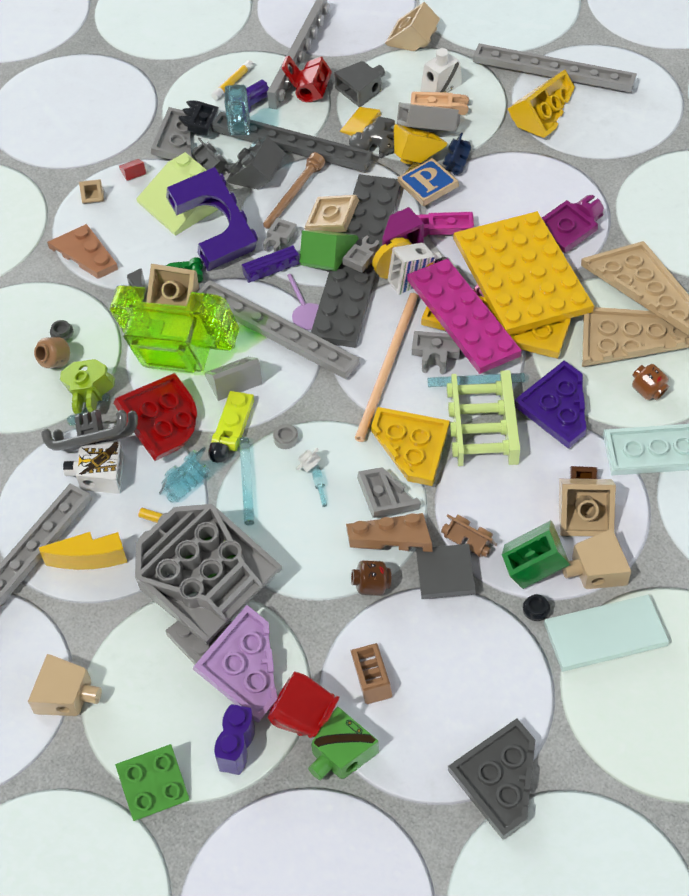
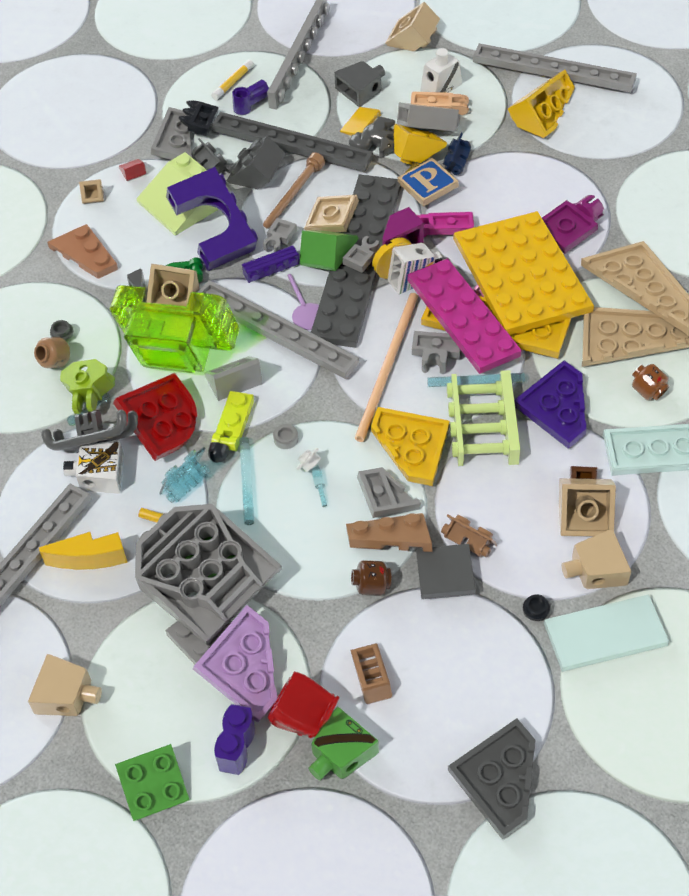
(237, 110): clear light blue brick -> none
(310, 81): red piece -> none
(534, 555): green slope -> none

